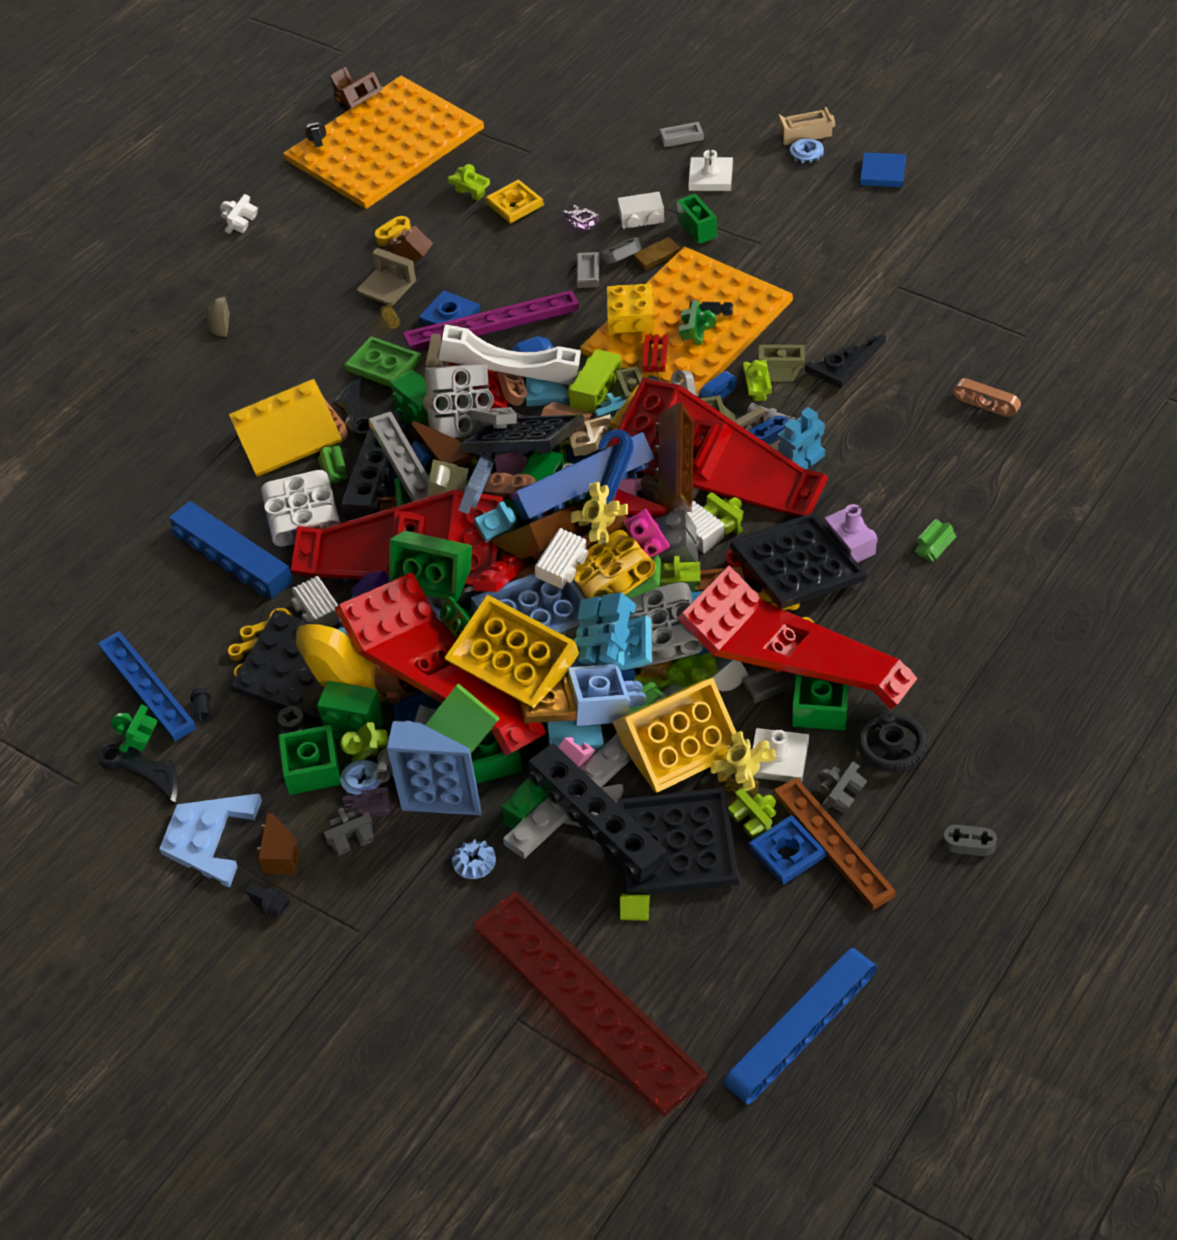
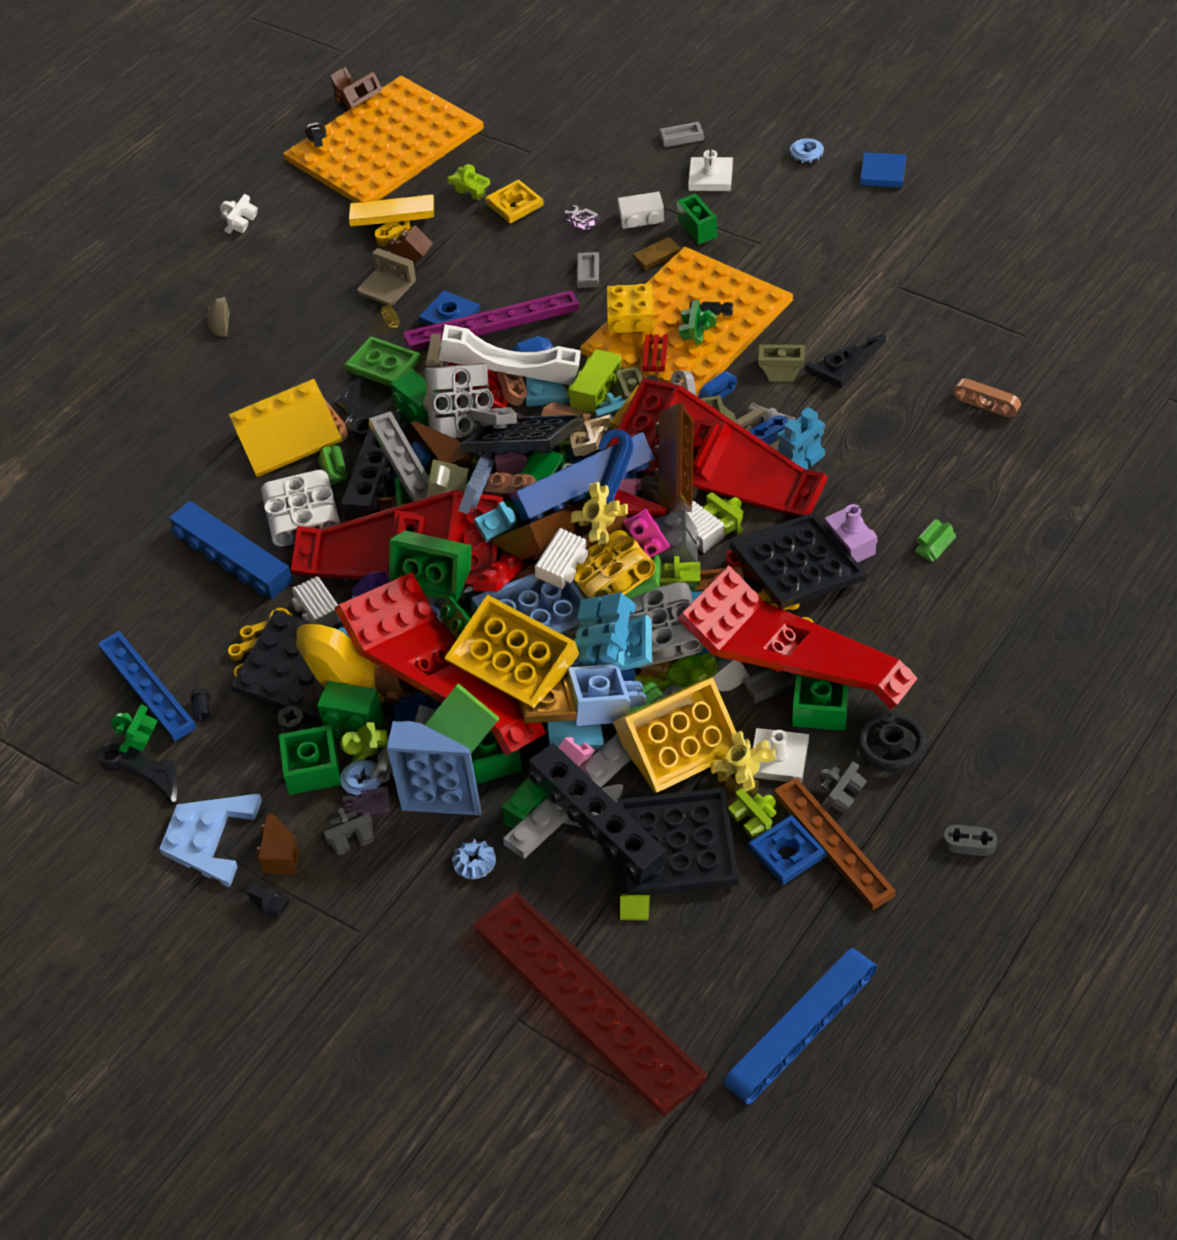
(391, 210): none -> yellow tile
(621, 250): dark grey beam -> none
(757, 379): lime hips -> none
(806, 126): tan window -> none

